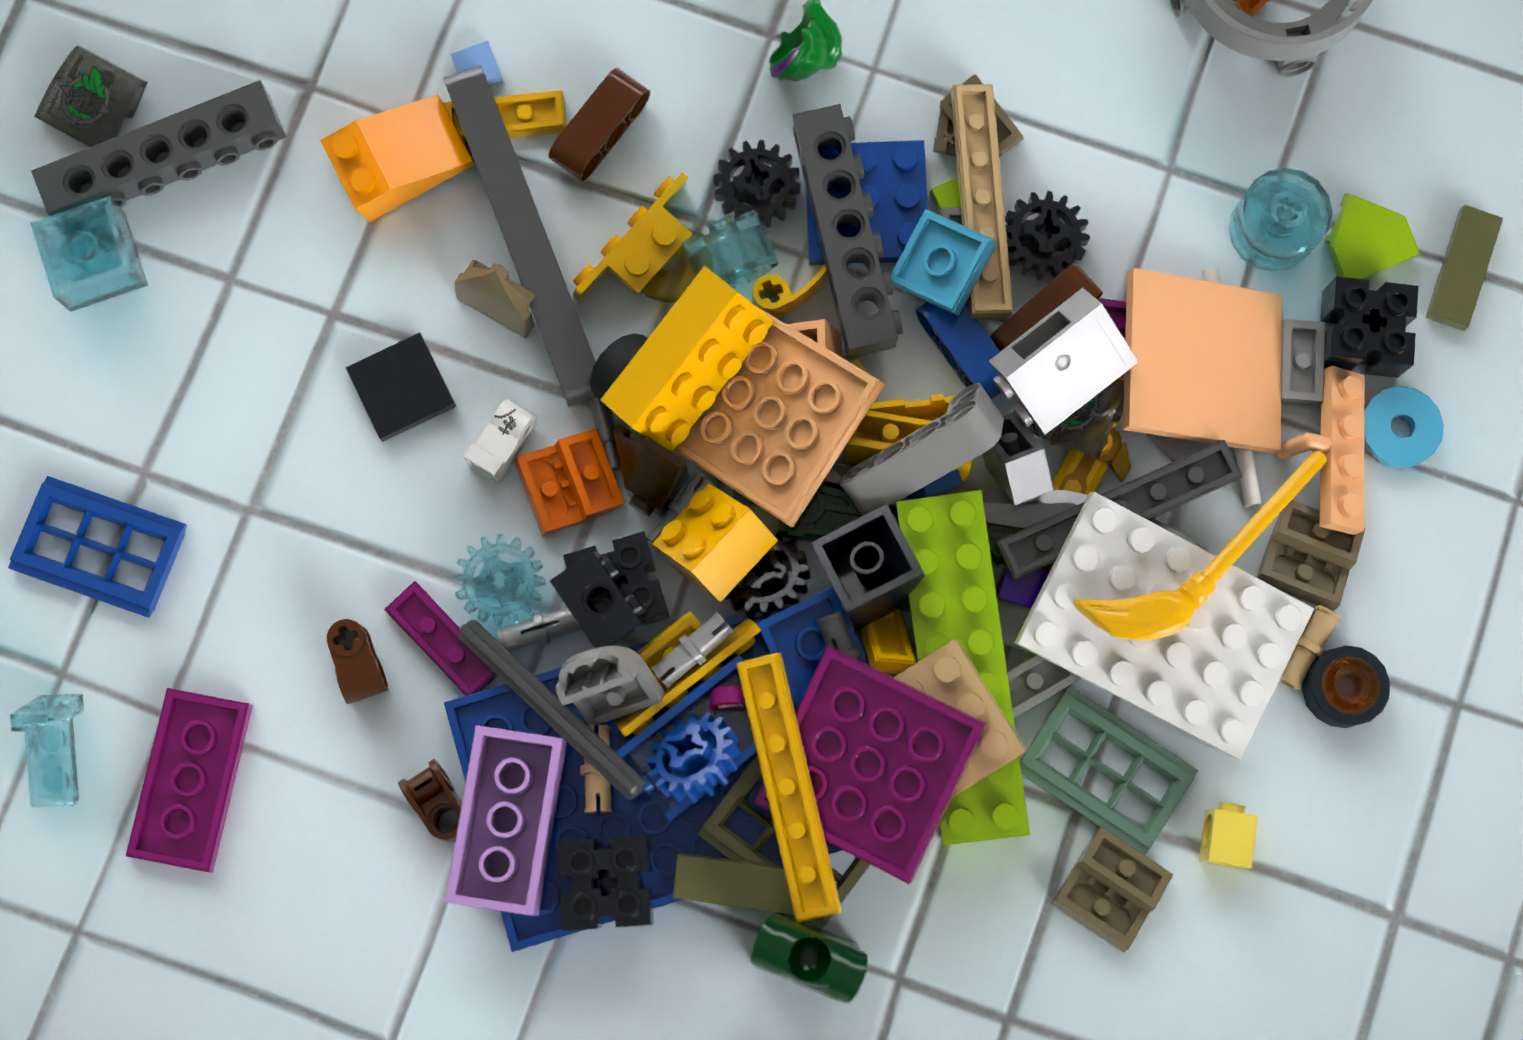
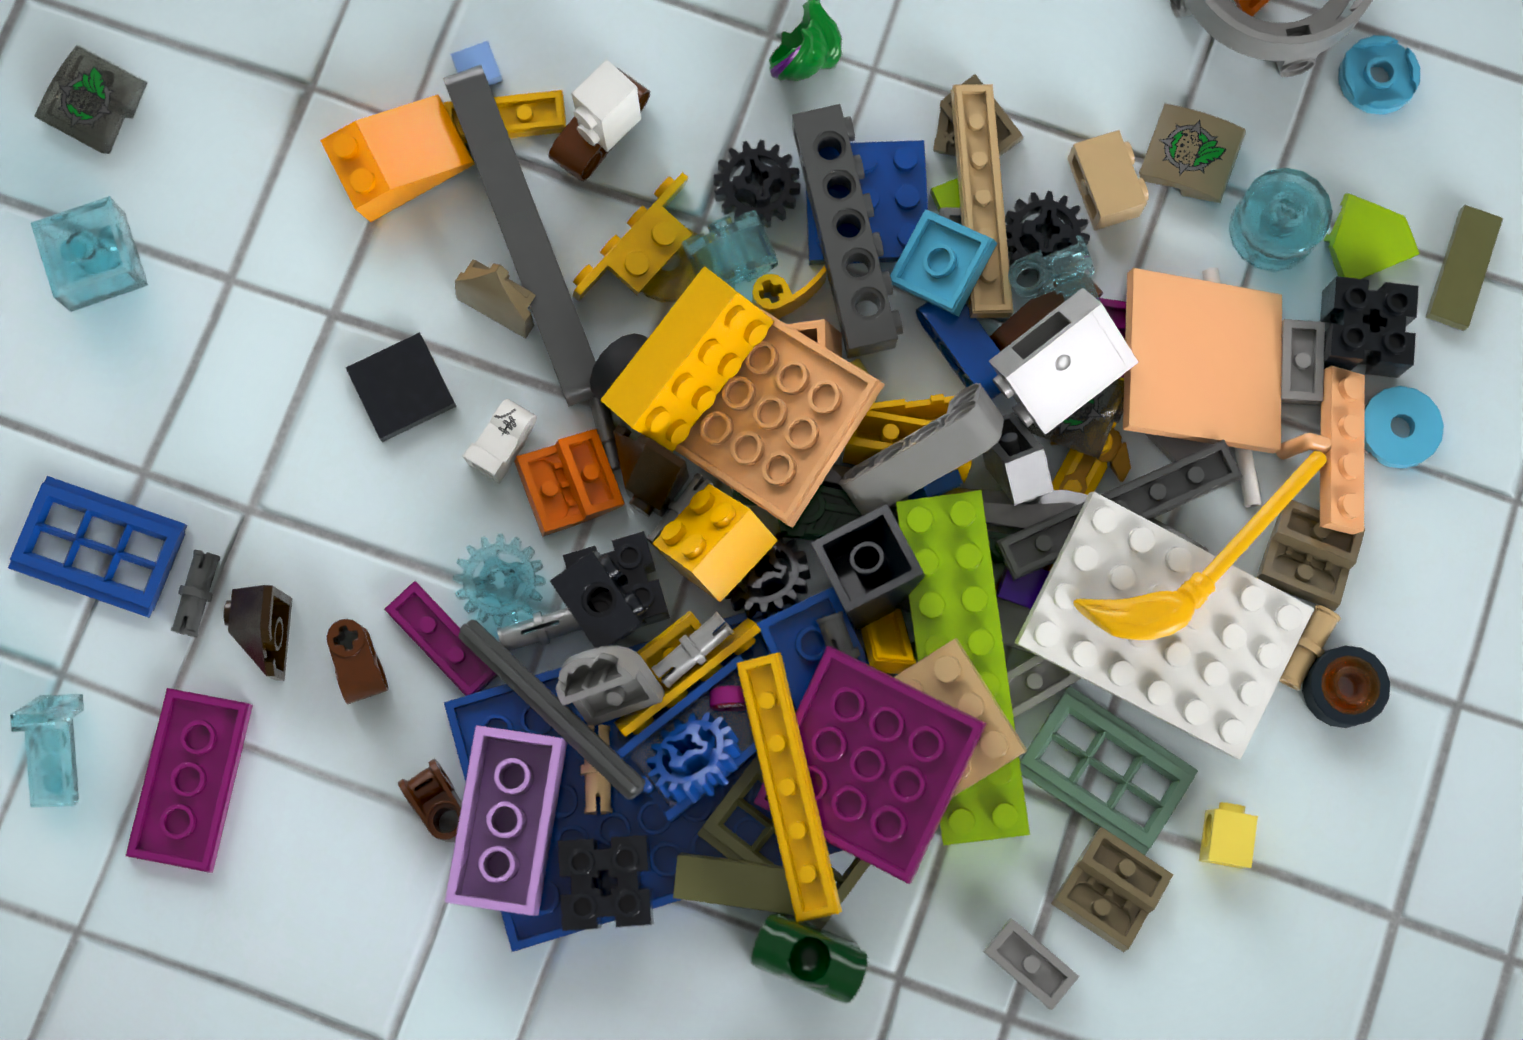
(138, 149): dark grey brick -> none
(195, 593): none -> dark grey pin
(261, 625): none -> dark brown slope
(606, 106): none -> white brick
(1031, 964): none -> light grey plate
(1063, 266): none -> clear light blue piece
(1108, 179): none -> tan brick
(1192, 153): none -> dark tan slope
(1370, 94): none -> medium azure tile

